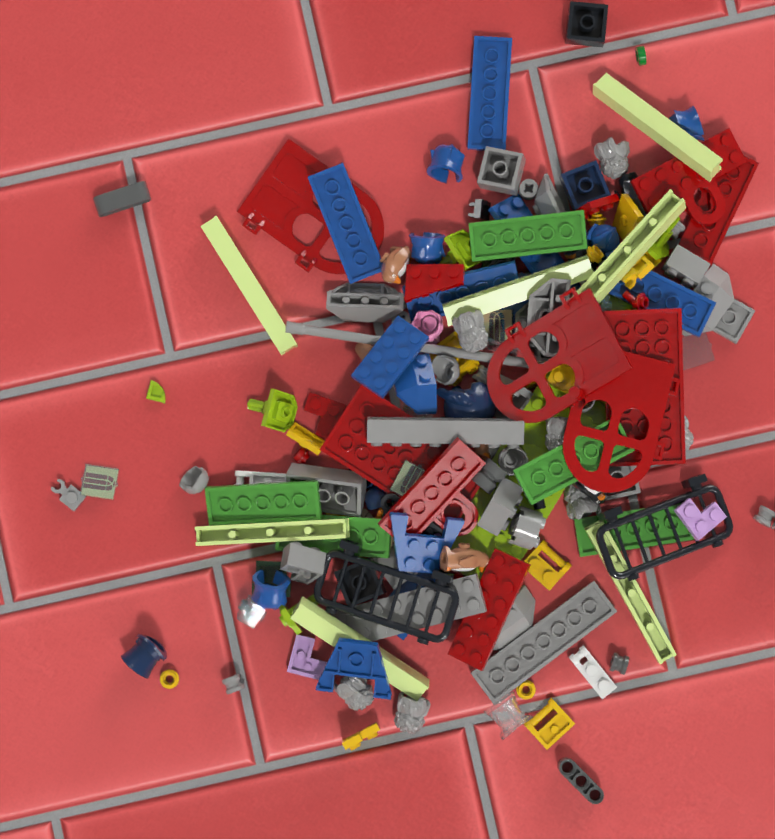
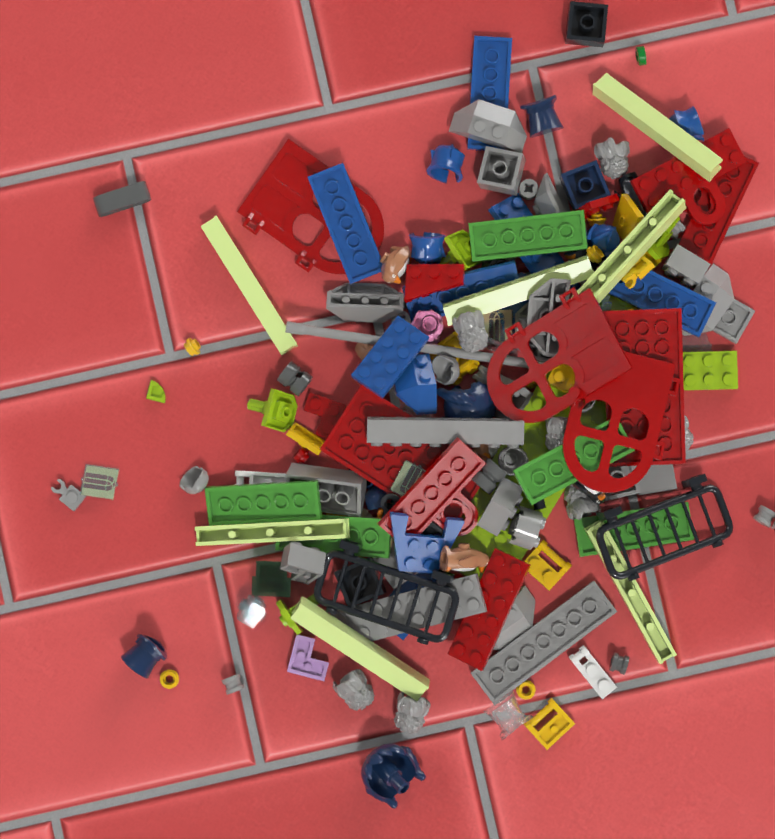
(192, 346): none -> yellow plate
(267, 595): blue helmet -> none
(294, 378): none -> dark grey wheel
(354, 740): yellow plate -> none
(357, 660): blue wing -> none
(389, 771): none -> dark blue piece
(480, 209): black tile -> none
(490, 125): none -> light grey wedge
(542, 116): none -> dark blue hat
(589, 784): dark grey beam -> none
(639, 302): red plate -> none
(658, 479): none -> light grey tile
(699, 522): lavender plate -> none
(710, 370): none -> lime plate

